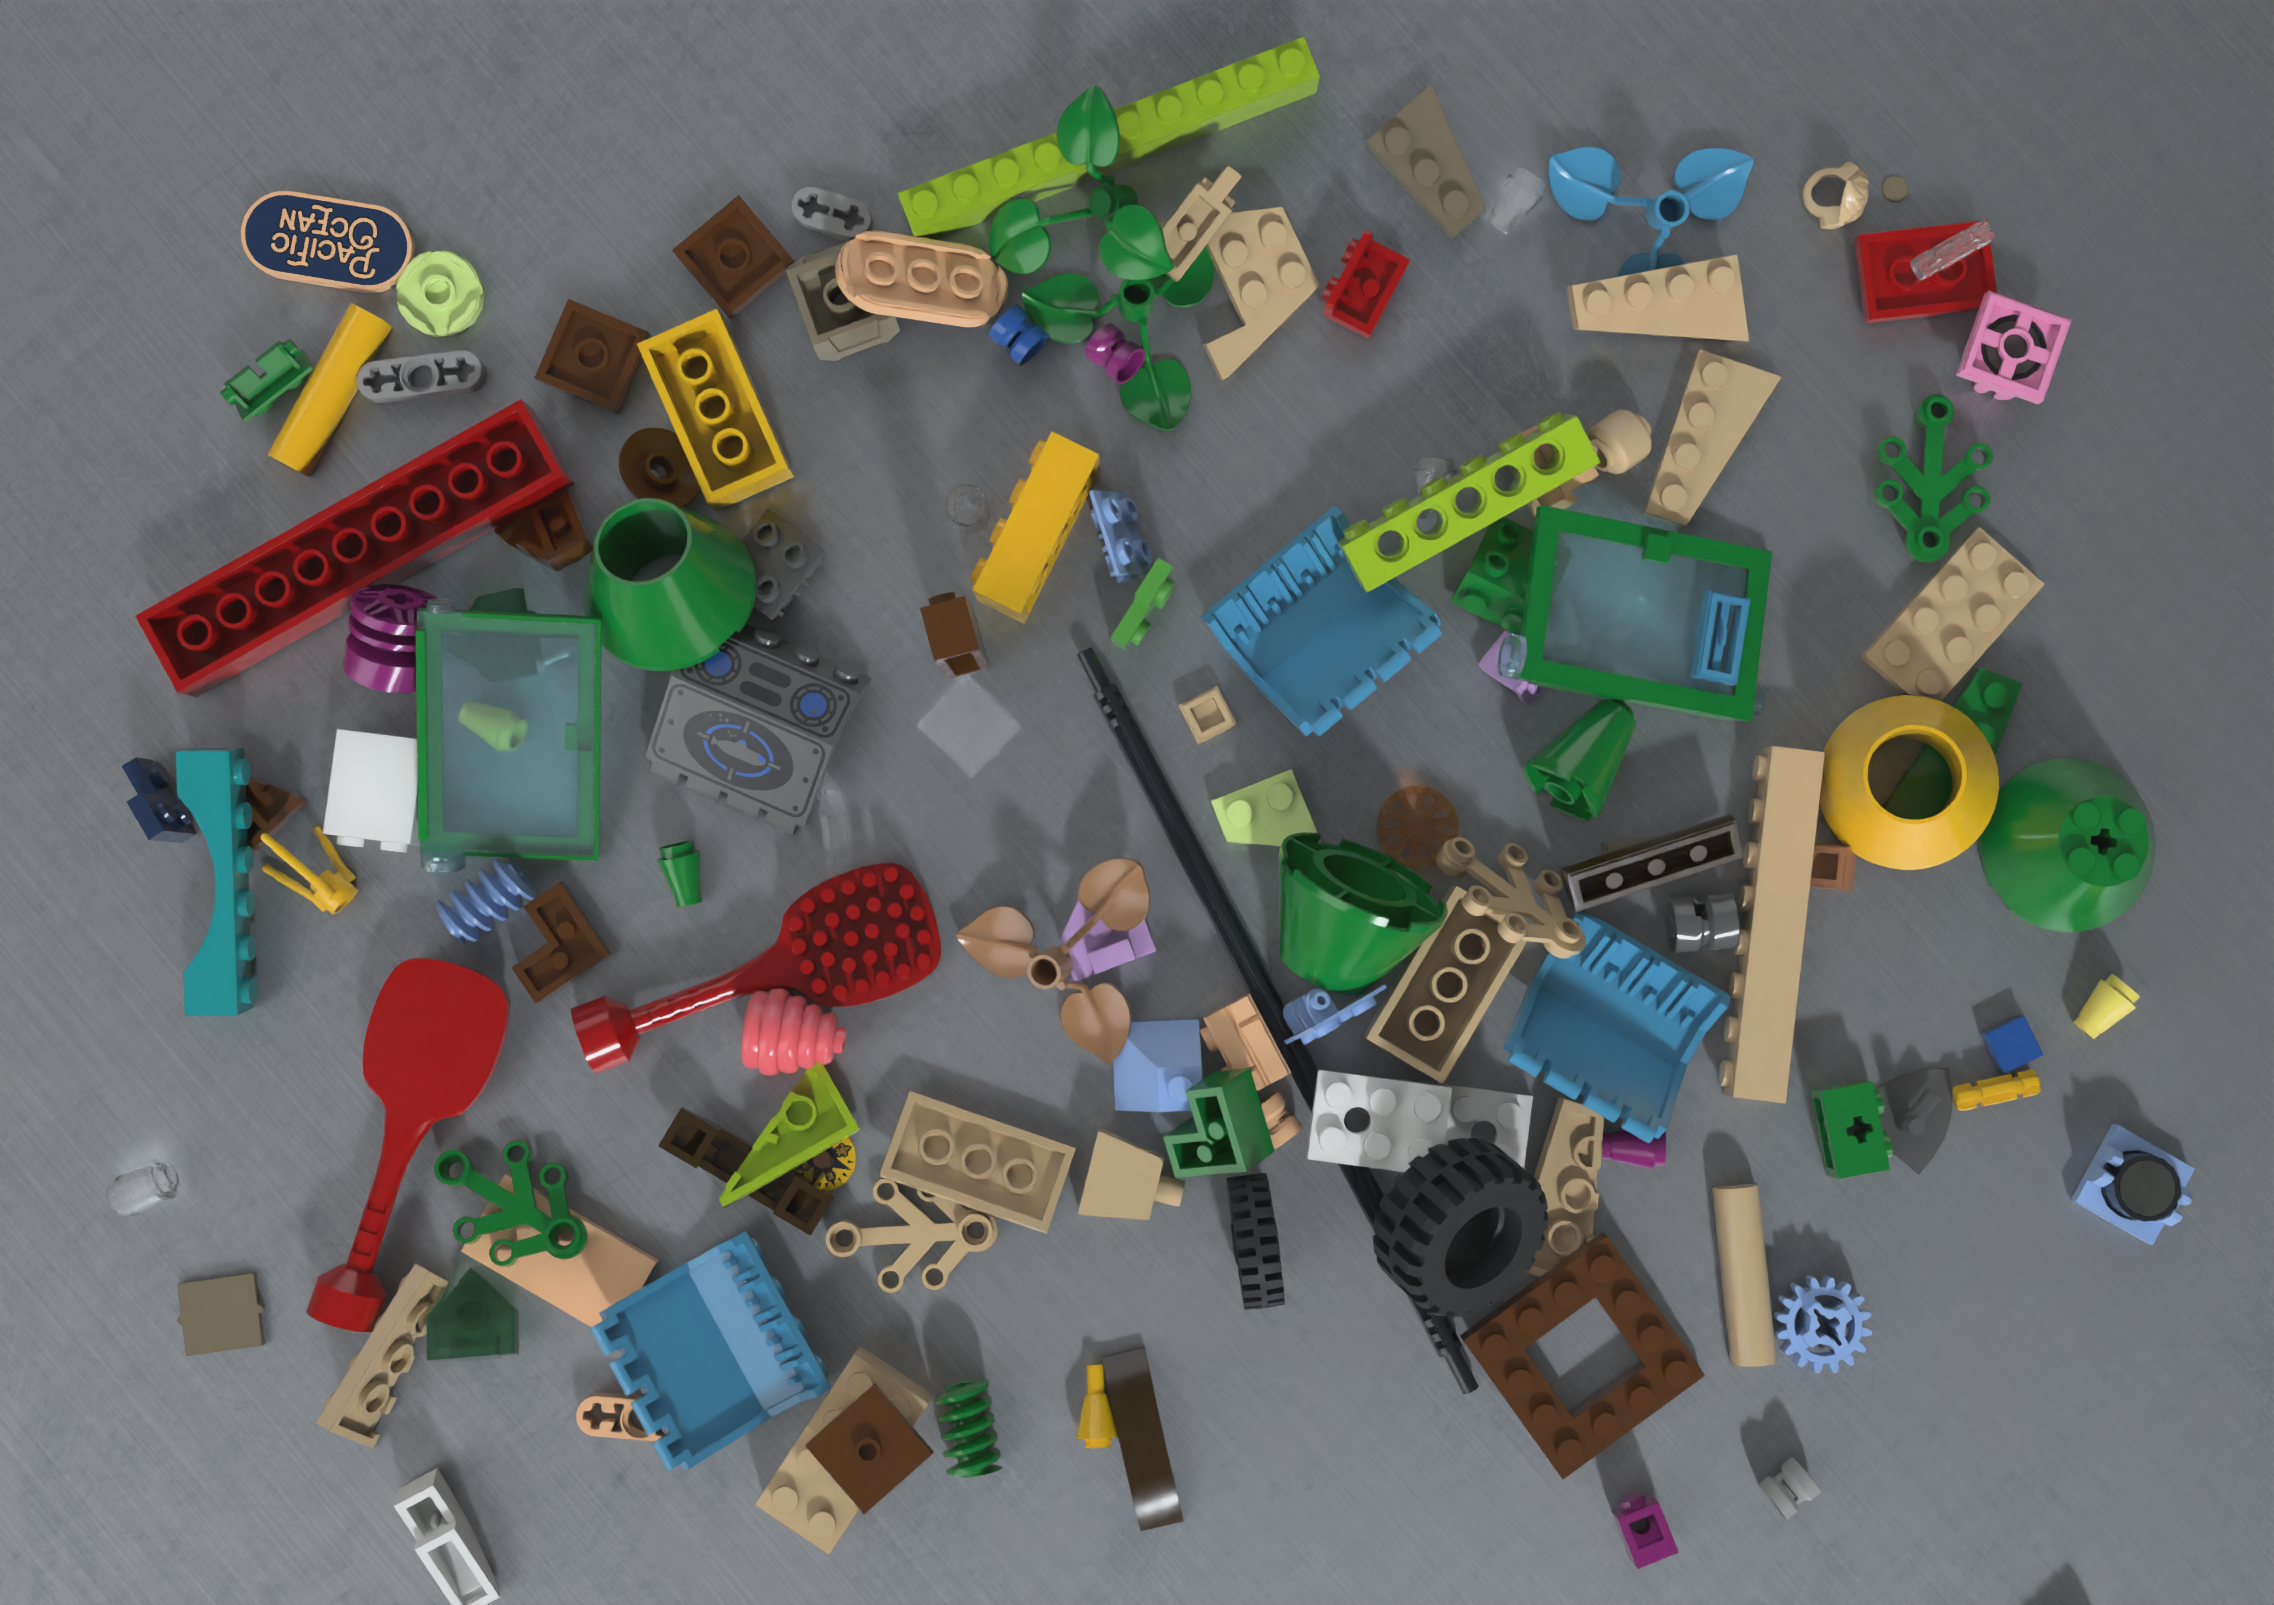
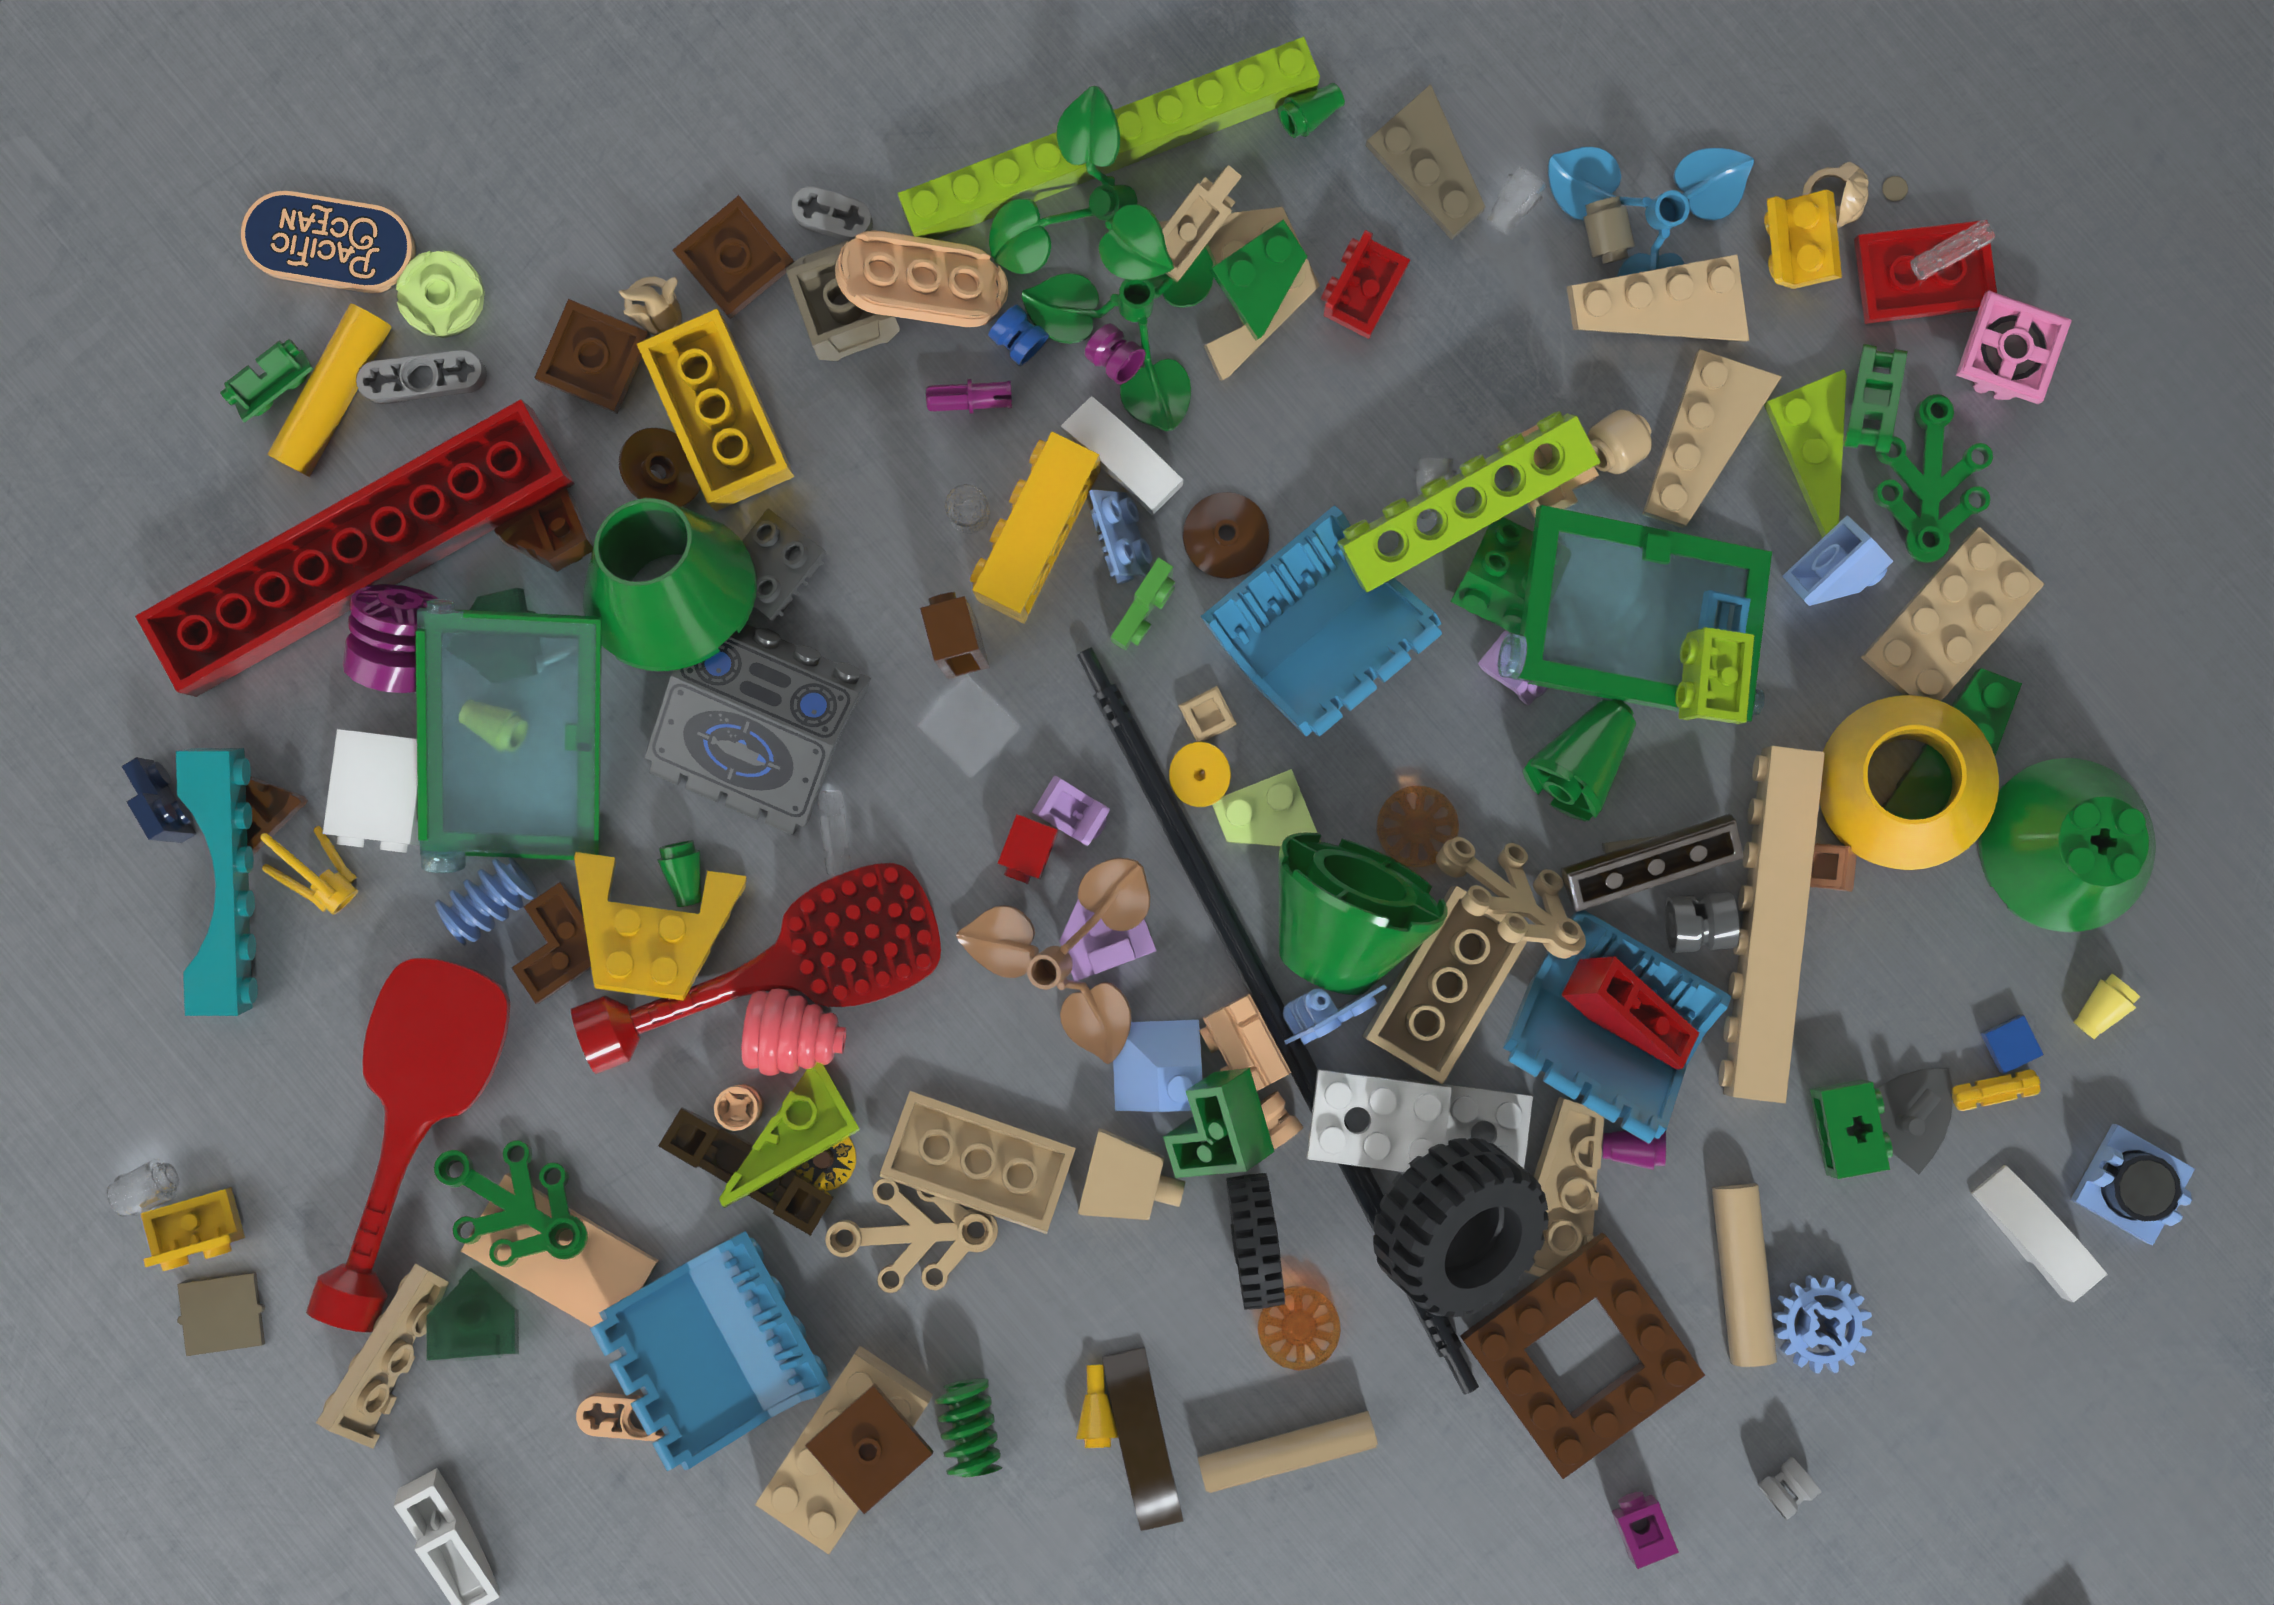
(190, 1227): none -> yellow bracket
(644, 946): none -> yellow wing
(660, 311): none -> tan piece
(731, 1110): none -> light nougat wheel
(969, 396): none -> magenta axle
(1027, 849): none -> red brick
(1071, 811): none -> lavender bracket
(1123, 455): none -> white slope
(1199, 774): none -> yellow piece
(1223, 557): none -> reddish brown dish
(1261, 276): none -> green wing
(1287, 1452): none -> tan brick
(1299, 1329): none -> clear orange wheel
(1308, 110): none -> green cone
(1608, 230): none -> dark tan brick
(1630, 1009): none -> red slope
(1715, 675): none -> lime bracket
(1803, 239): none -> yellow bracket
(1812, 434): none -> lime wing
(1838, 565): none -> light blue slope
(1876, 398): none -> green plate
(2039, 1234): none -> white slope

